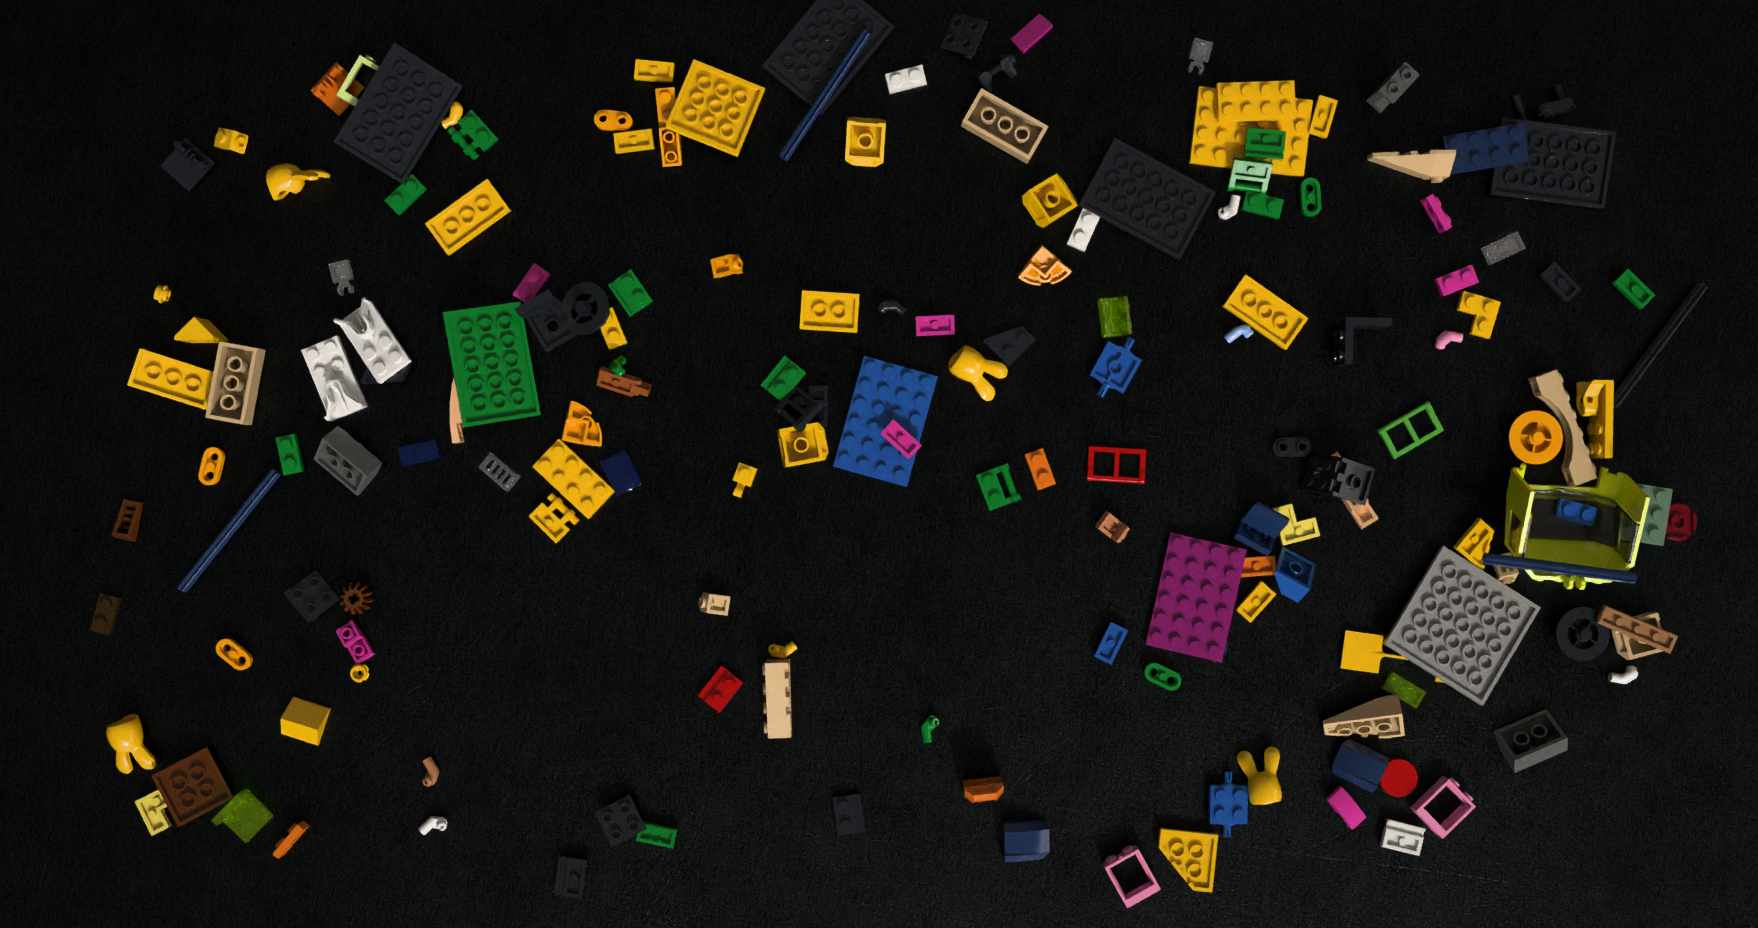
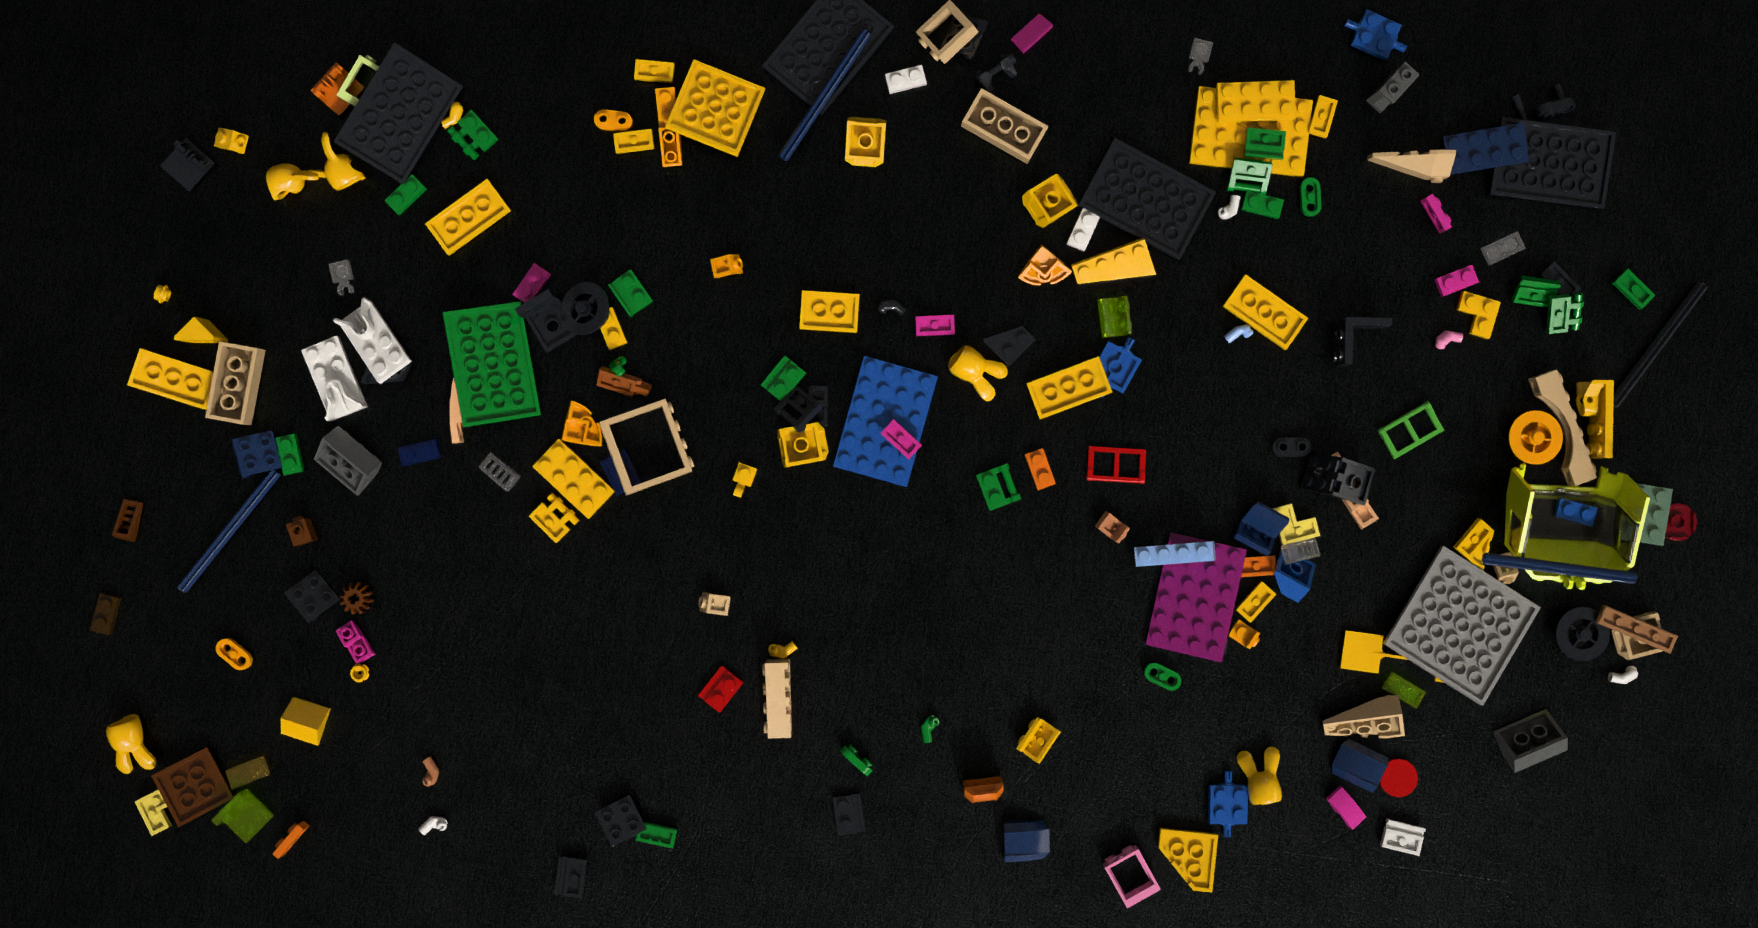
(210, 465): light orange plate -> none
(247, 772): none -> clear yellow slope
(256, 453): none -> dark blue bracket
(301, 531): none -> reddish brown brick
(338, 167): none -> yellow piece
(674, 428): none -> tan window
(863, 765): none -> green plate
(956, 42): none -> tan window
(1038, 739): none -> yellow bracket
(1069, 387): none -> yellow plate
(1110, 643): blue plate -> none
(1119, 263): none -> yellow wing
(1175, 553): none -> light blue arch
(1244, 634): none -> light orange bracket
(1299, 551): none -> clear slope
(1376, 35): none -> blue plate
(1455, 818): bright pink window -> none
(1535, 291): none -> green plate
(1559, 313): none -> plate

